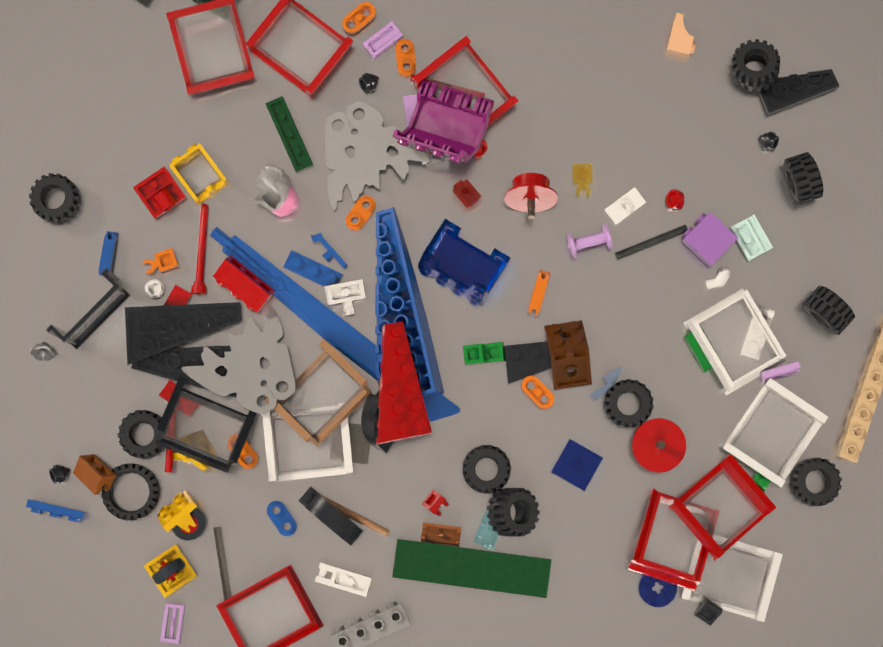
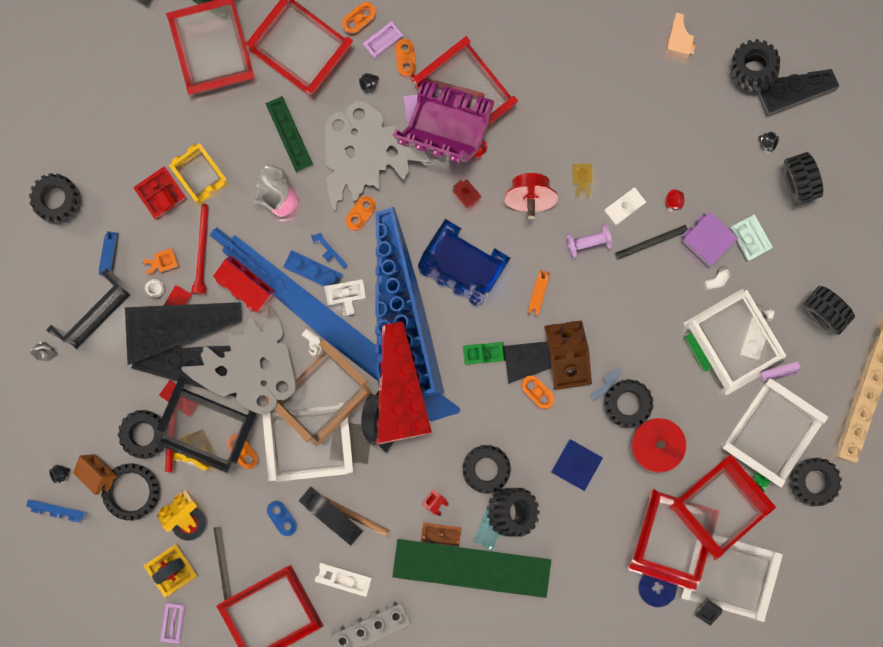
(314, 340): none -> white arm

